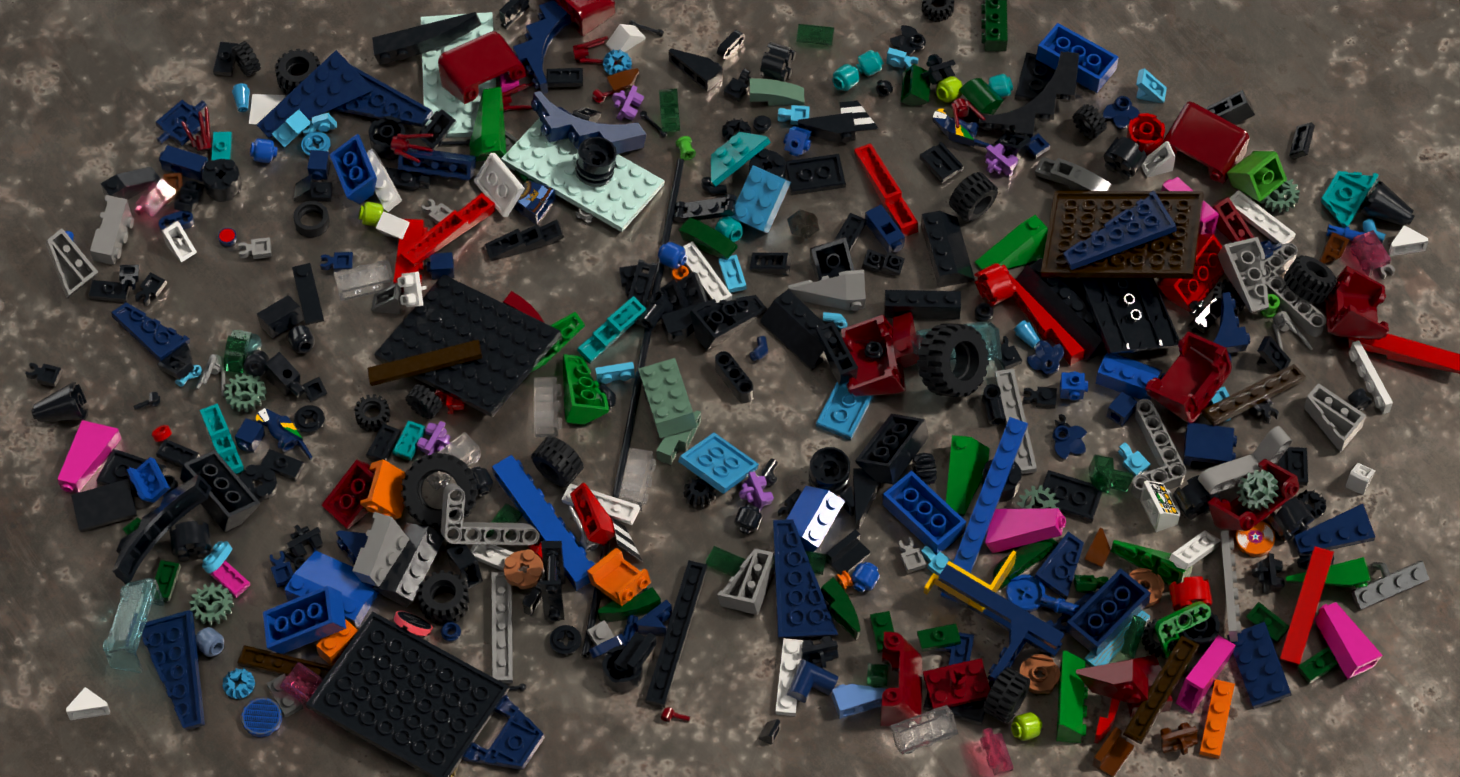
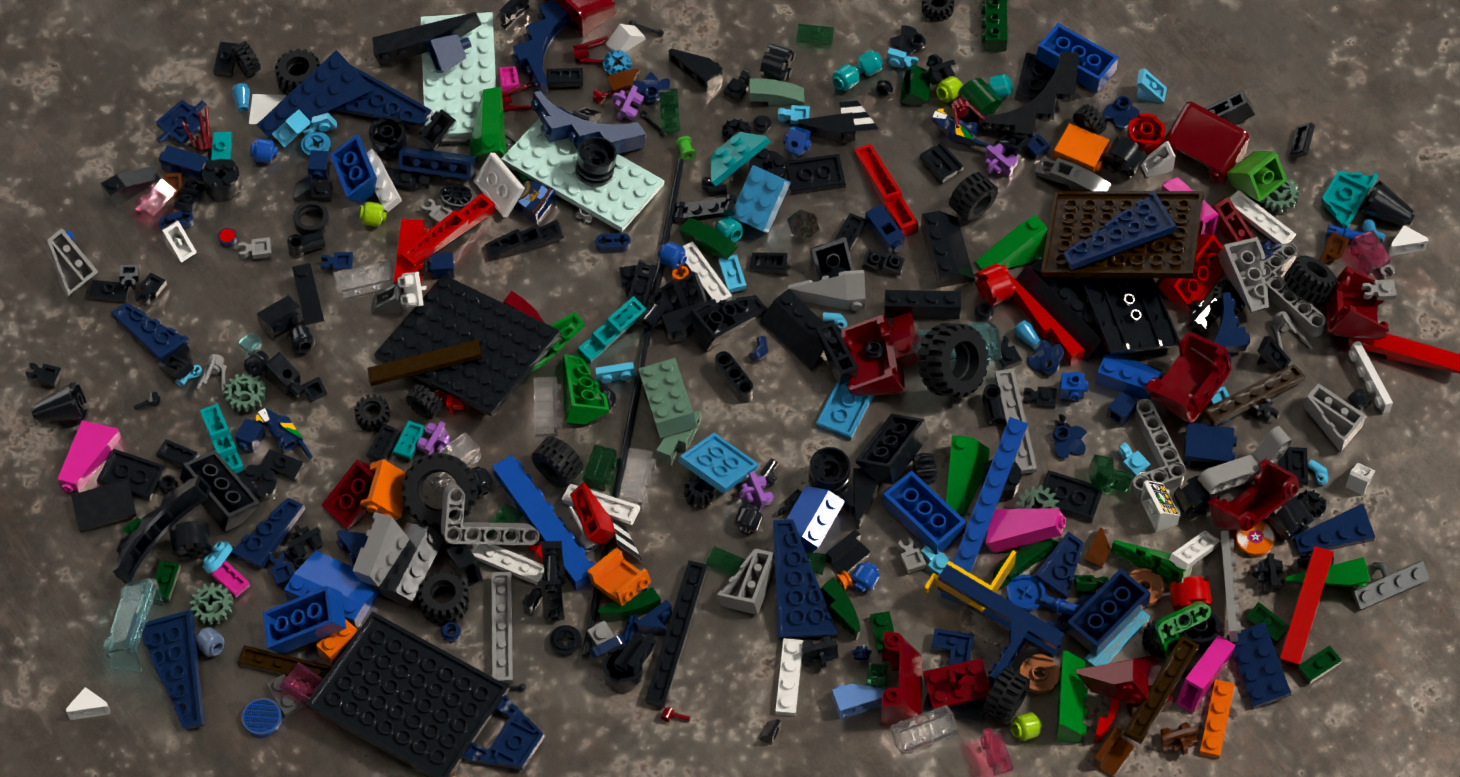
(113, 231): light grey wedge -> none
(149, 481): blue bracket -> none
(161, 433): red tile -> none
(236, 350): clear green brick -> none
(243, 689): dark azure gear -> none
(268, 534): none -> dark blue wing
(300, 244): none -> black piece
(308, 412): black gear -> none
(392, 226): white slope -> none
(400, 144): dark red plant -> none
(413, 623): tile -> none
(447, 51): none -> dark blue torso
(458, 197): none -> black wheel
(476, 63): dark red windscreen -> none
(518, 578): nougat plate -> none
(600, 468): none -> clear green brick
(613, 242): none -> dark blue beam
(651, 86): none -> dark blue plate
(730, 44): black beam -> none
(811, 676): dark blue brick -> none
(861, 653): none -> dark blue plate
(938, 637): dark green plate -> none
(1081, 148): none -> orange panel
(1133, 636): clear green plate -> none
(1257, 490): sand green gear -> none
(1274, 303): bright green bush -> none
(1320, 472): none -> medium azure arm
(1347, 642): dark pink slope -> none
(1381, 289): none -> light grey plate

